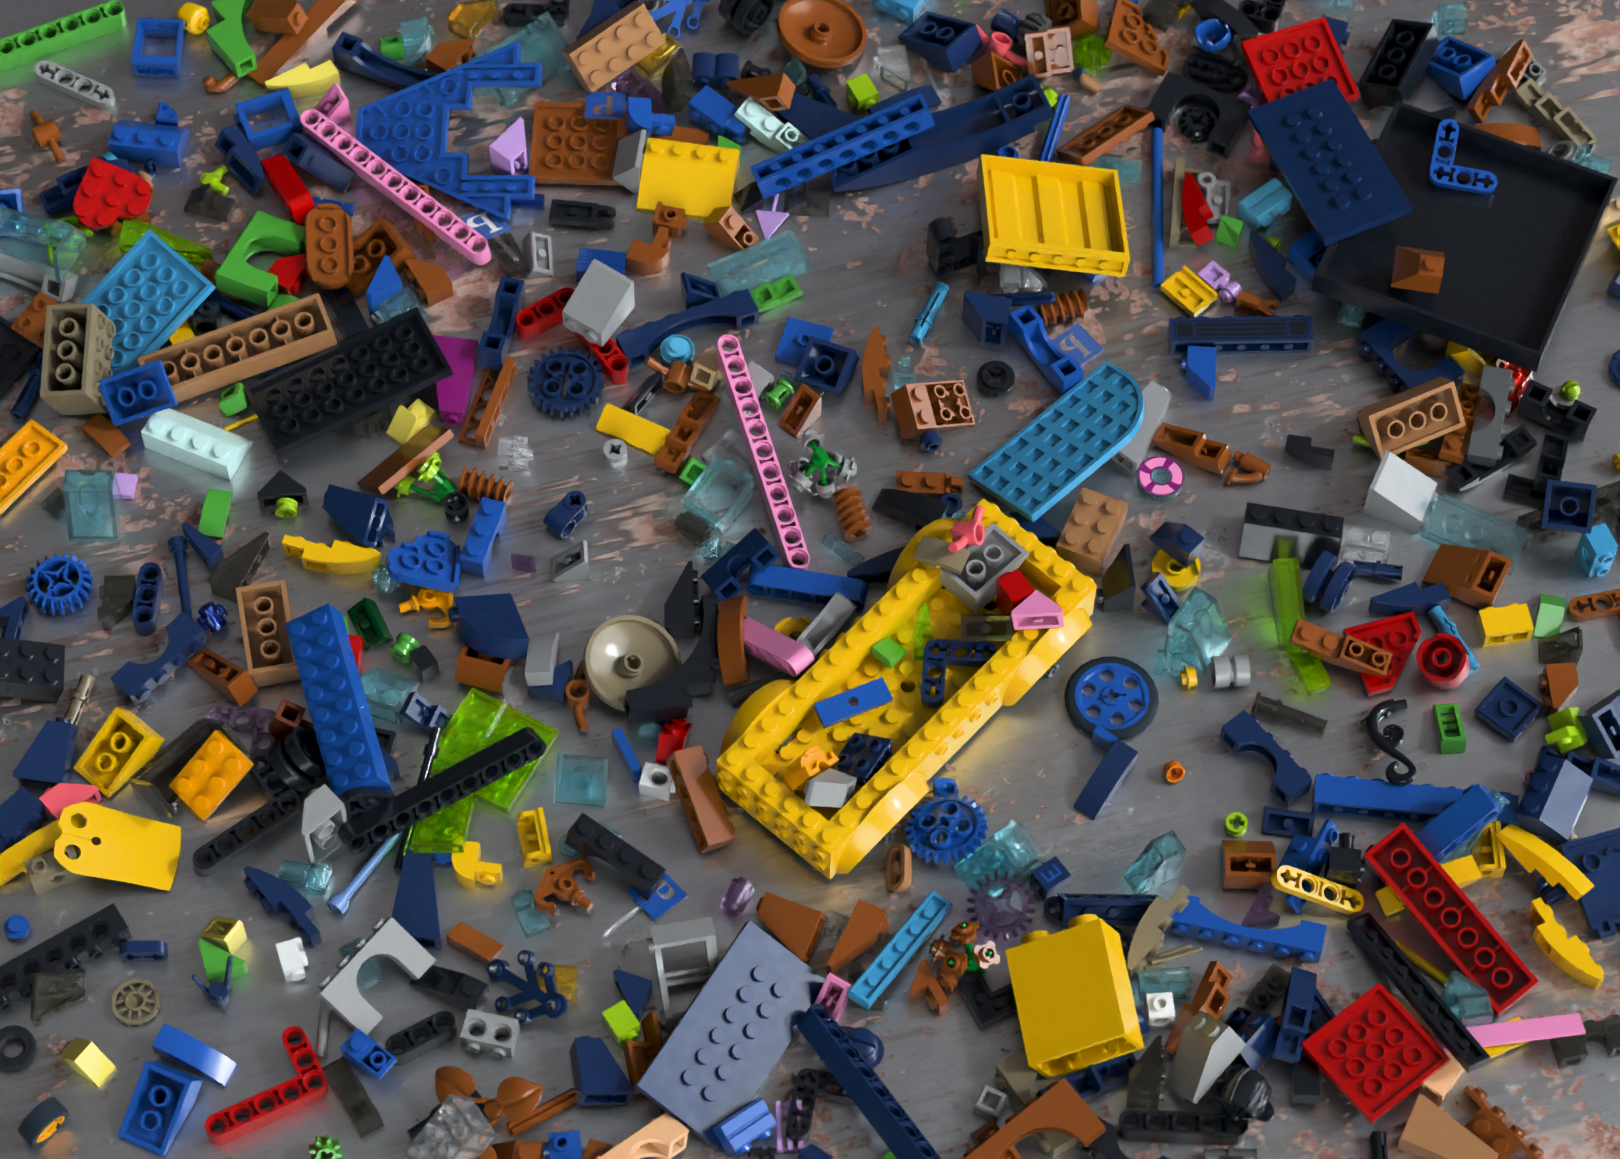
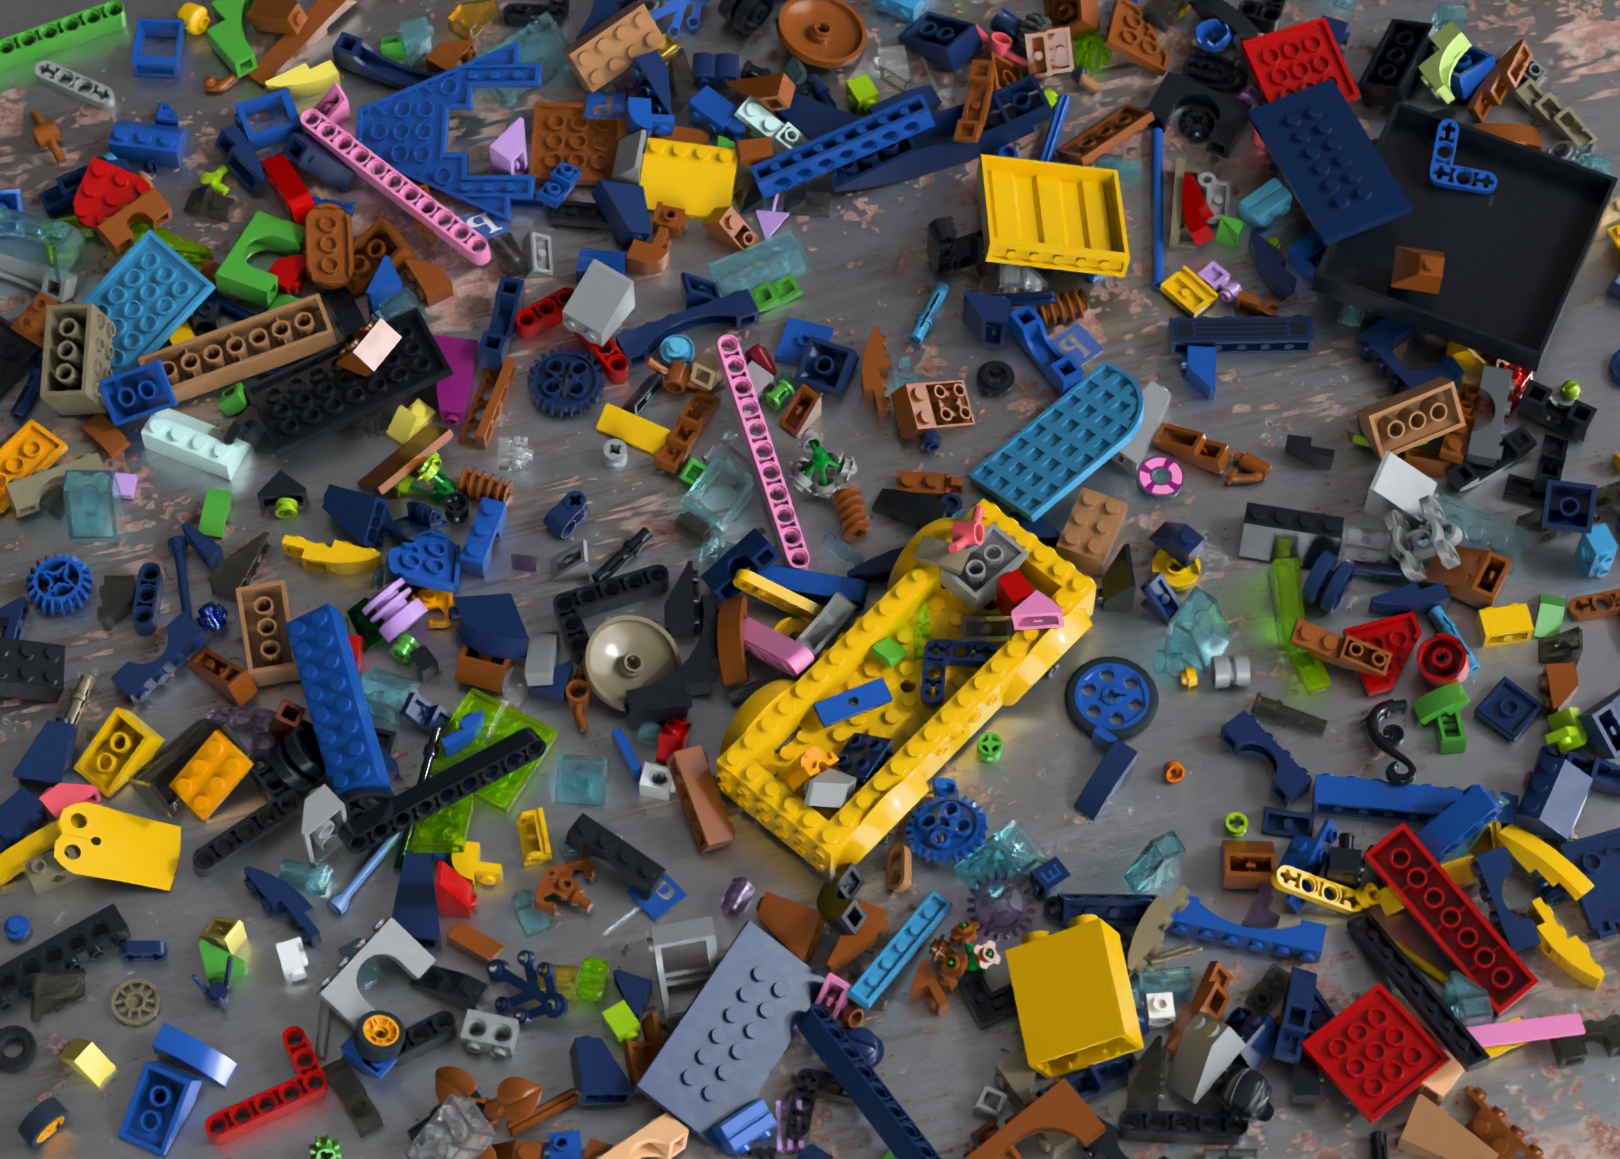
(26, 492): none -> dark tan arch
(148, 208): none -> dark orange arch
(247, 427): none -> black slope
(368, 348): none -> slope
(377, 1024): none -> wheel
(394, 609): none -> lavender wheel
(420, 520): none -> dark blue hinge
(453, 893): none -> red slope
(470, 728): none -> blue slope
(559, 185): none -> blue slope
(593, 979): none -> clear neon green gear
(603, 603): none -> black beam
(620, 558): none -> black pin
(624, 210): none -> dark blue slope
(652, 79): none -> dark blue slope
(753, 150): none -> dark orange slope
(761, 357): none -> dark red cone
(776, 595): none -> yellow beam
(838, 903): none -> black arch
(857, 1018): none -> dark orange hinge
(977, 101): none -> dark orange slope
(990, 741): none -> bright green wheel
(1368, 895): none -> yellow bush
(1414, 553): none -> light grey piece
(1437, 69): none -> yellowish green arch
(1444, 699): none -> bright green slope
(1491, 870): none -> dark blue arch

